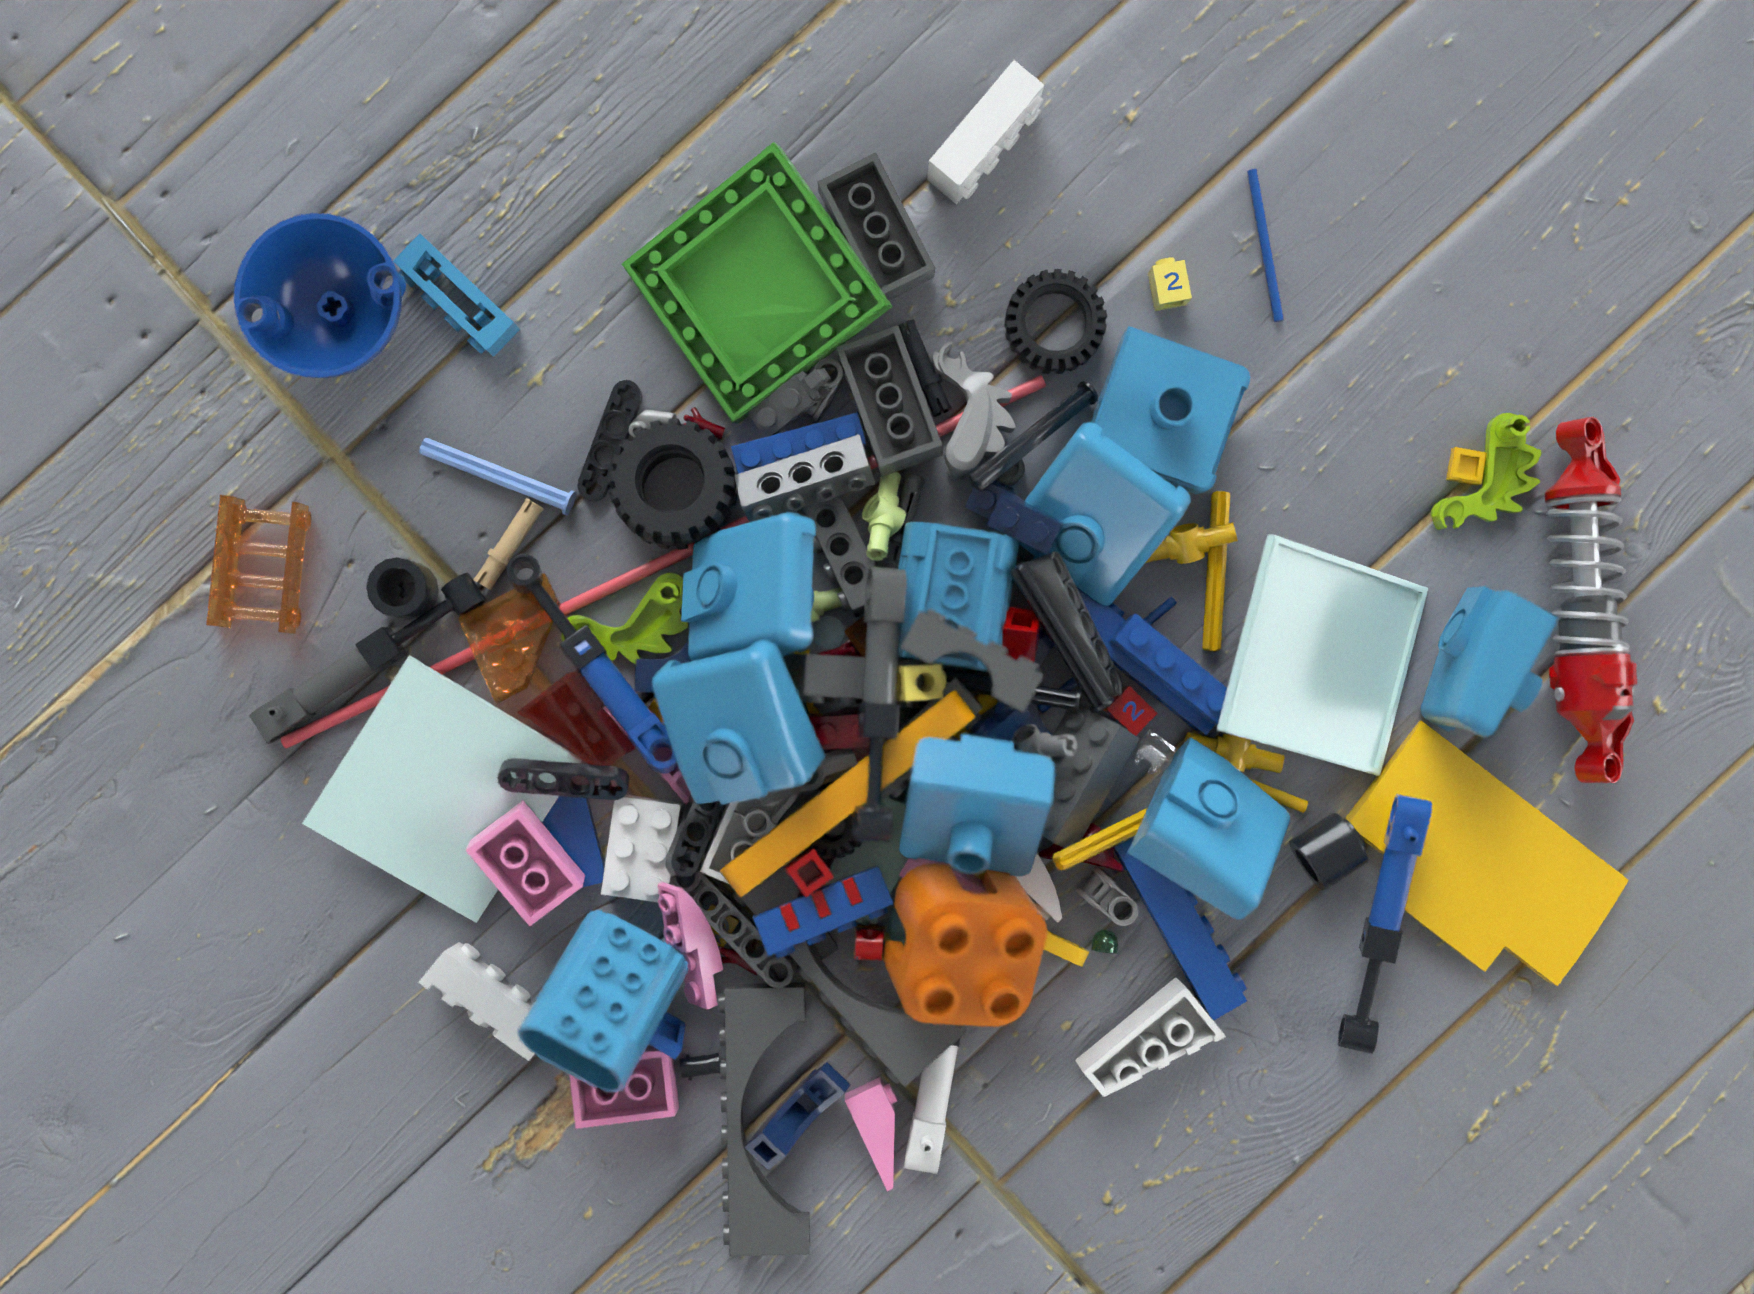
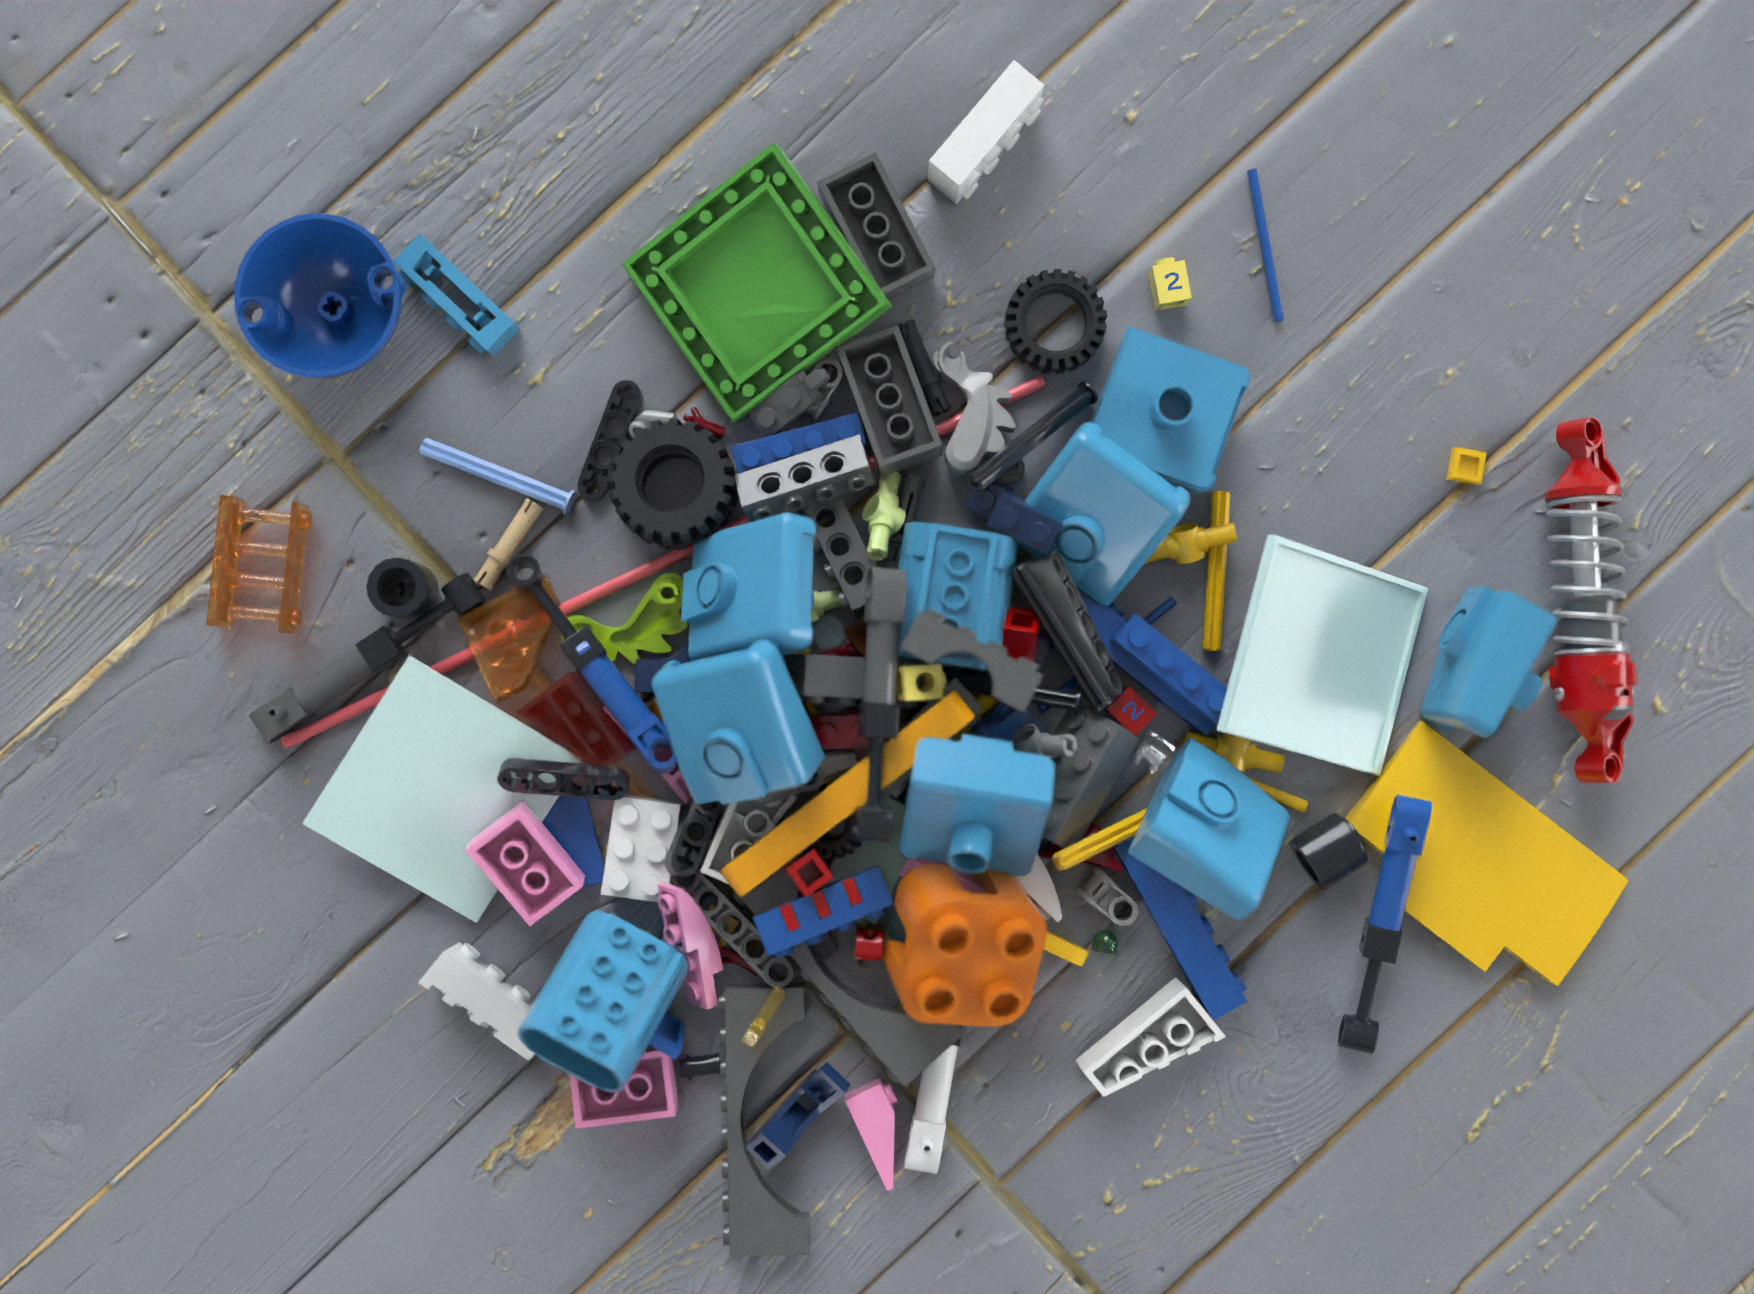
(765, 1014): none -> clear yellow bar
(1502, 478): lime animal -> none

